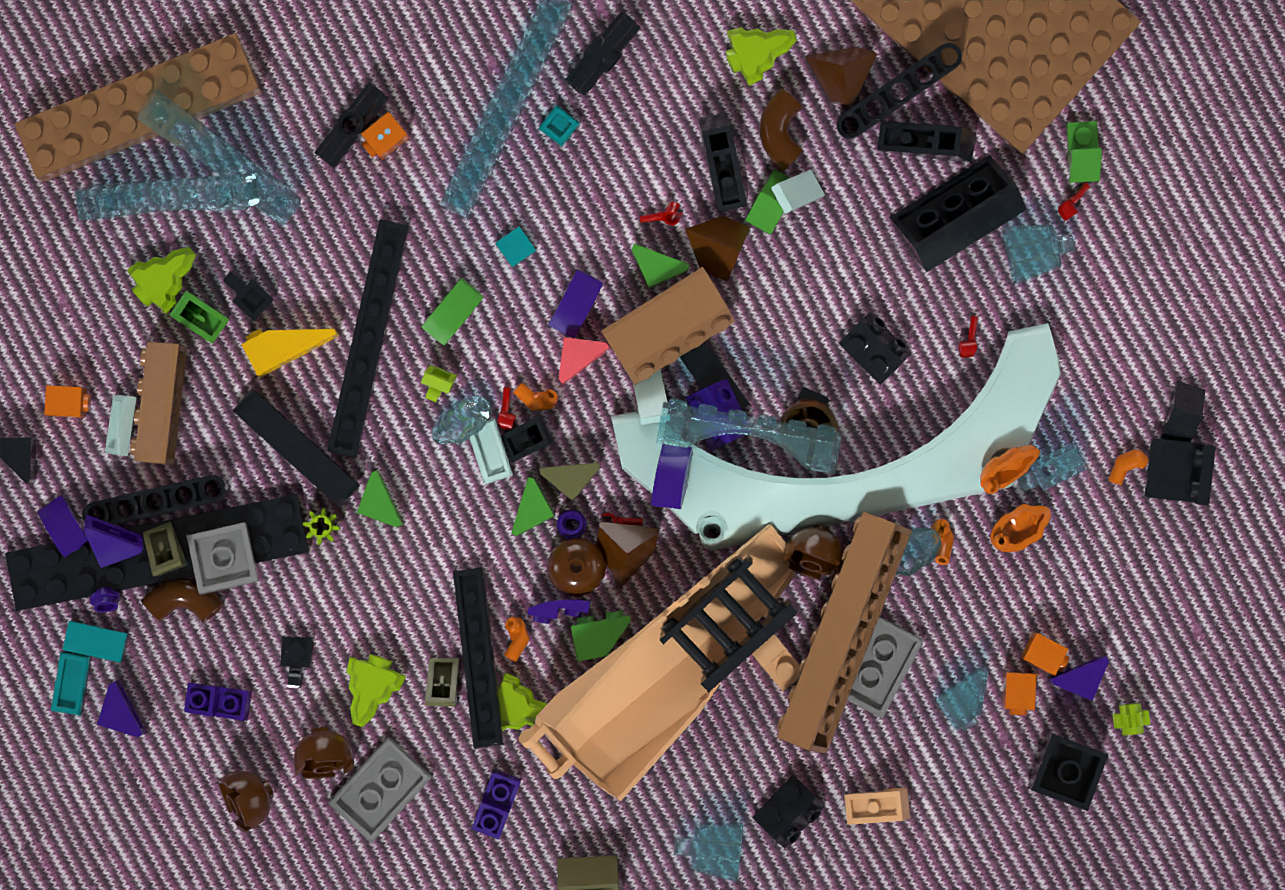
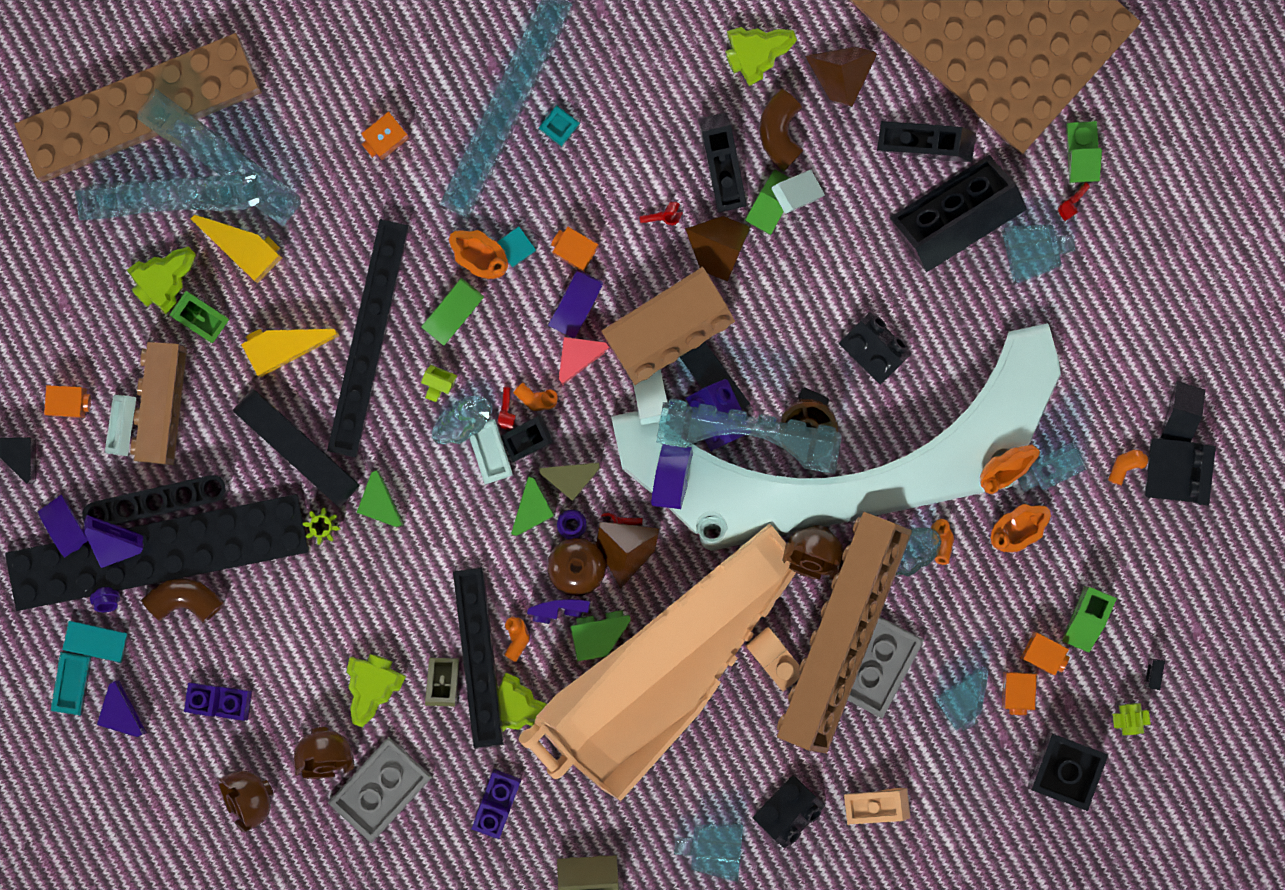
(164, 549): olive slope -> none
(222, 558): light grey plate -> none
(246, 249): none -> yellow slope
(250, 297): black plate -> none
(295, 654): black plate -> none
(339, 141): black piece -> none
(478, 254): none -> orange arm
(574, 248): none -> orange brick
(602, 54): black piece -> none
(657, 267): bright green slope -> none
(735, 652): black fence -> none
(884, 94): black beam -> none
(969, 347): red hand -> none
(1082, 679): dark purple slope -> none
(1088, 618): none -> bright green slope
(1154, 674): none -> black tile

